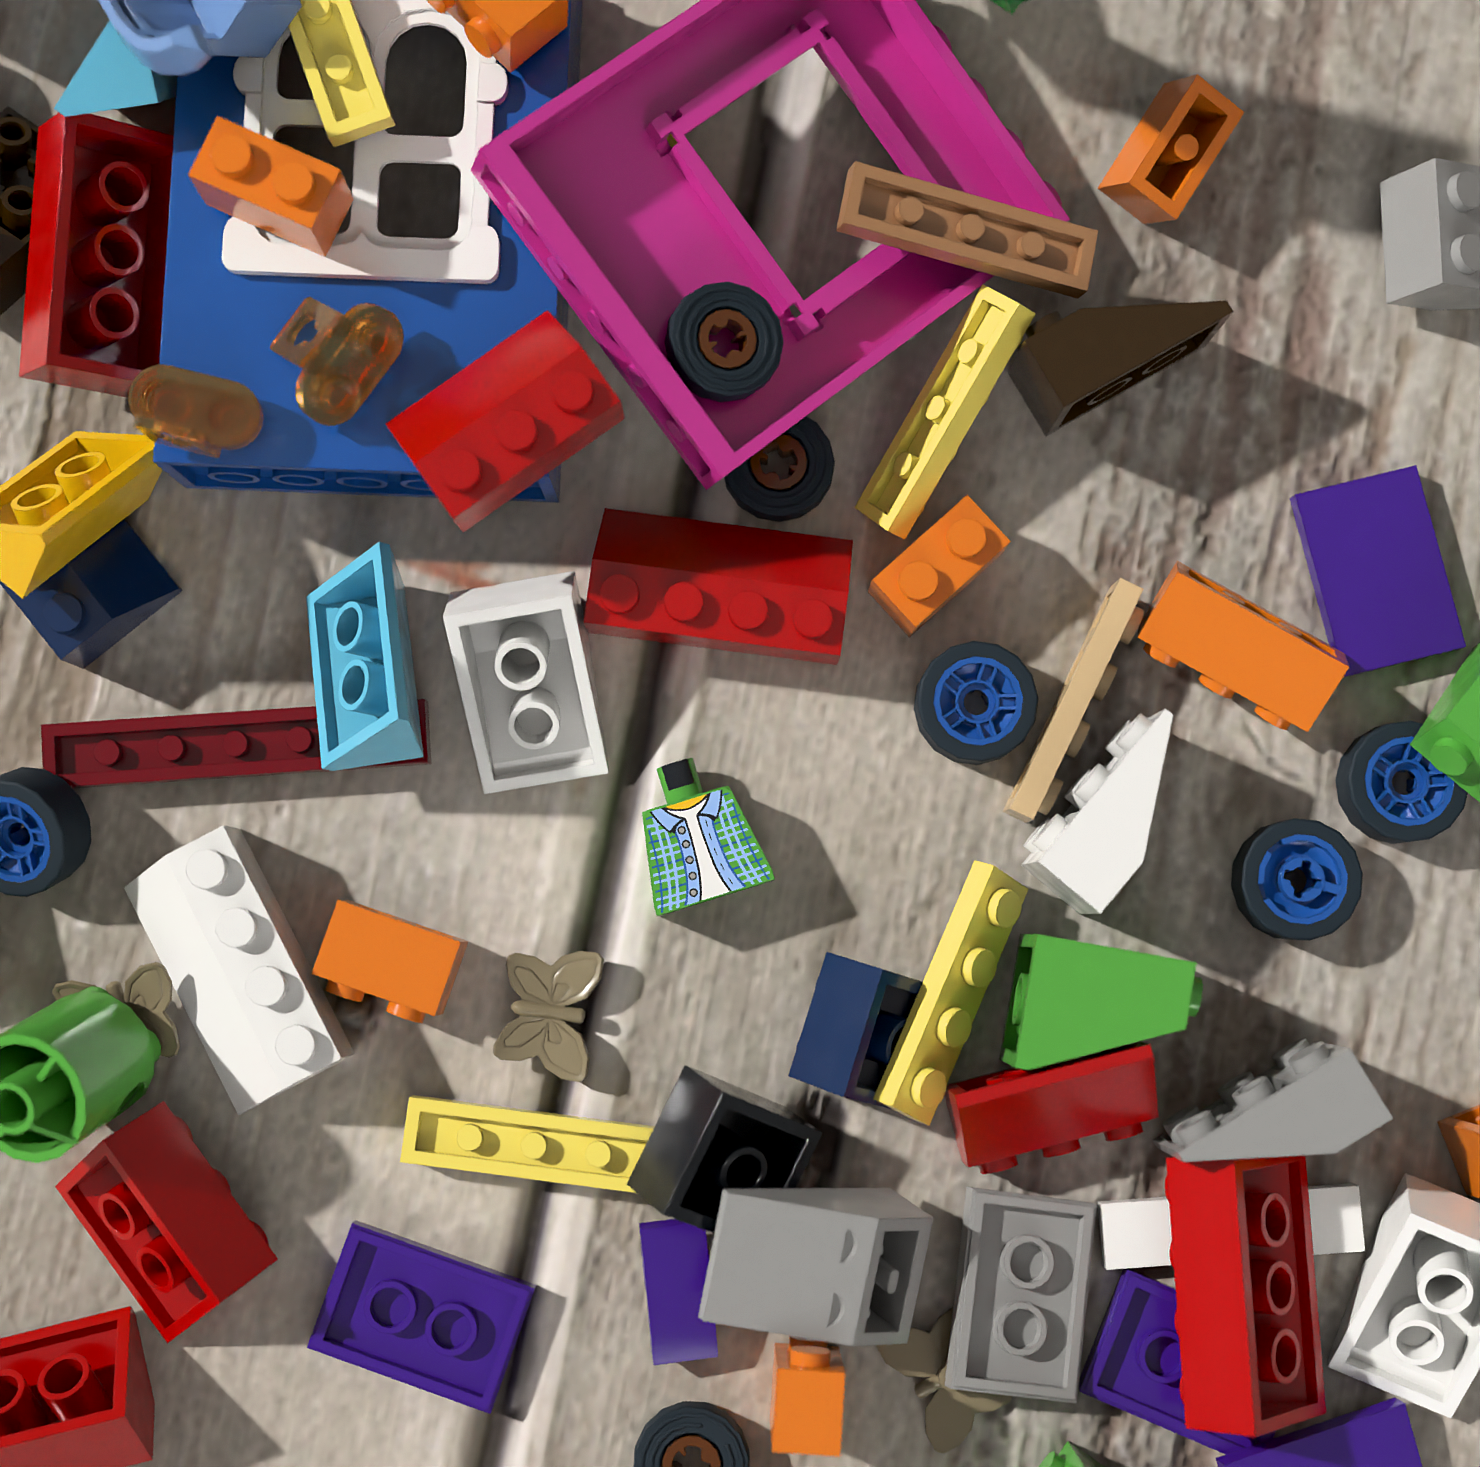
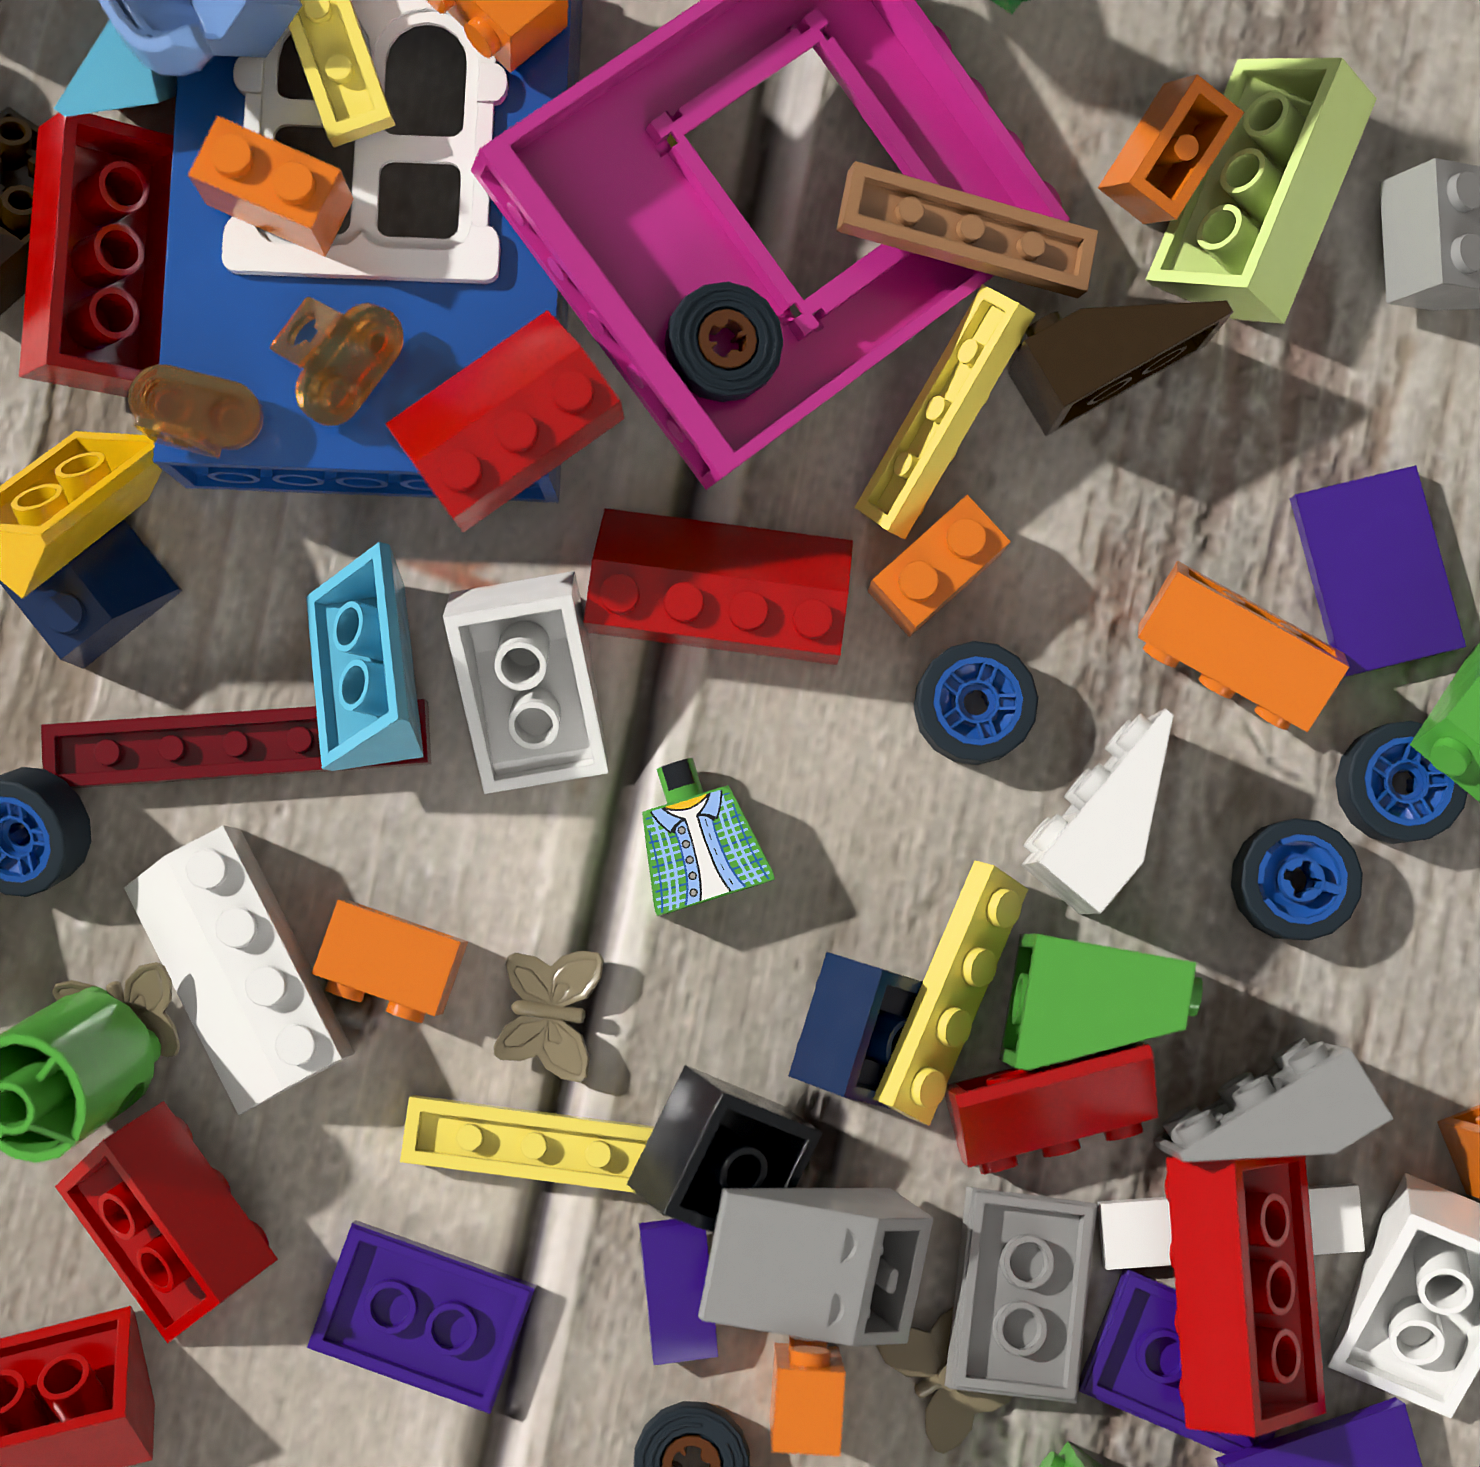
(792, 497): black bush -> none
(1088, 678): tan plate -> none
(1268, 189): none -> yellowish green slope

